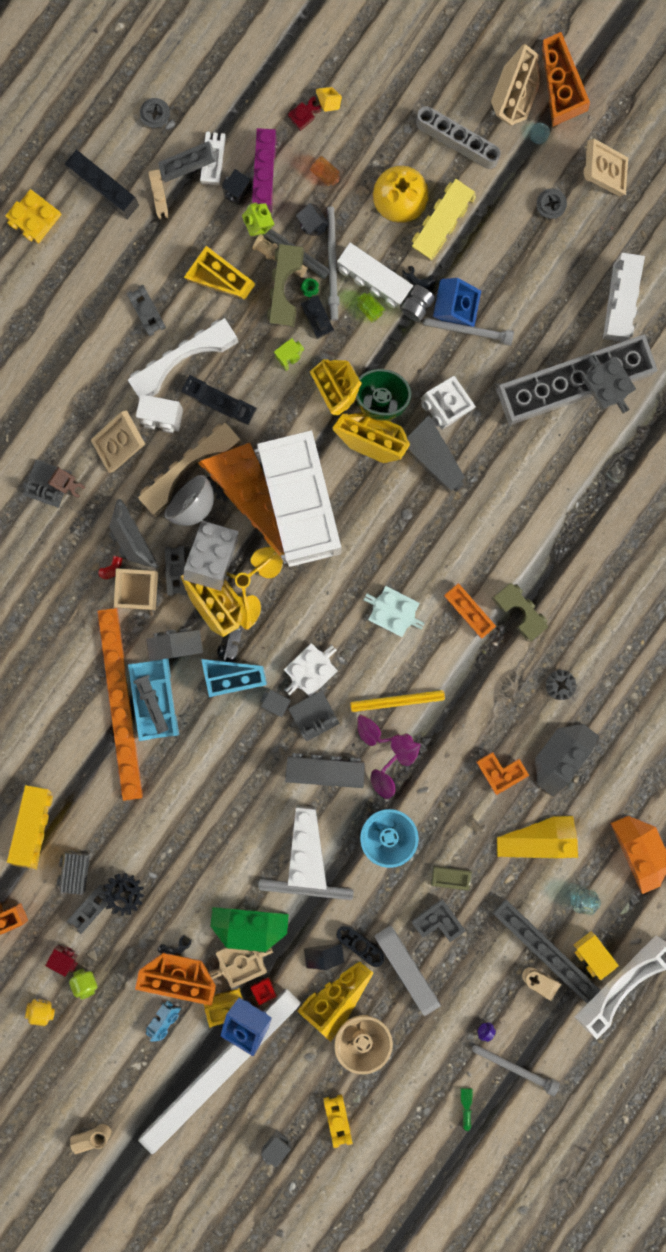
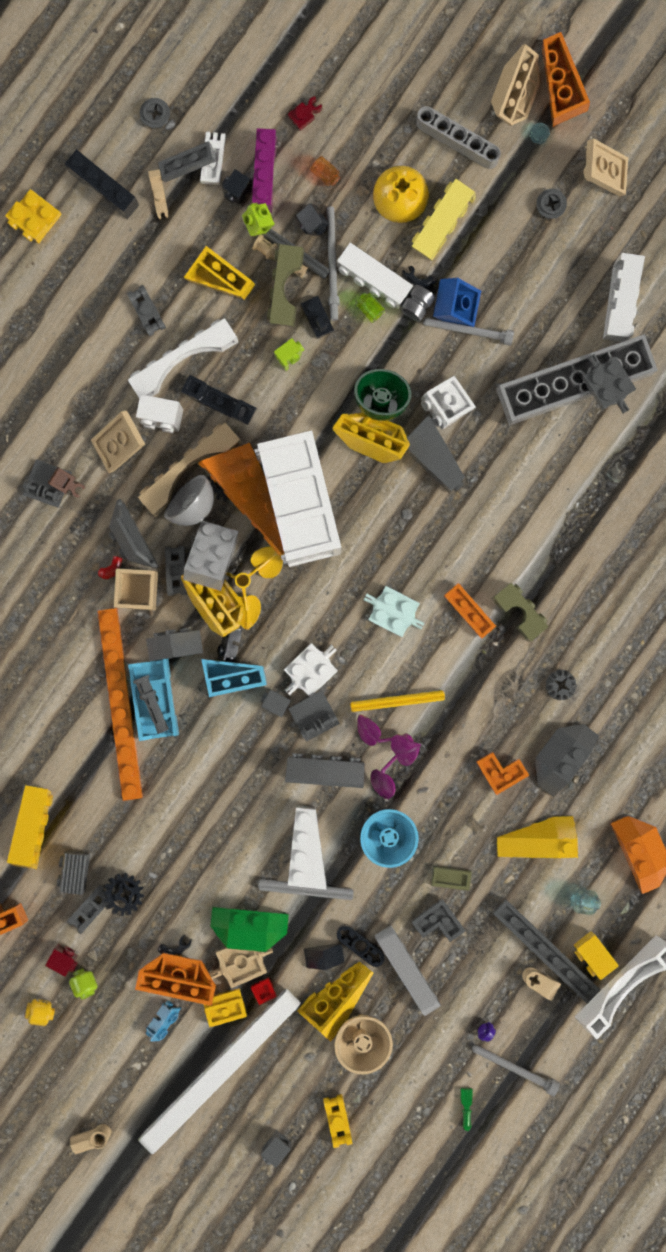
(245, 1026): blue slope -> none
(310, 282): green plate -> none
(329, 98): yellow slope -> none
(336, 383): yellow wedge -> none

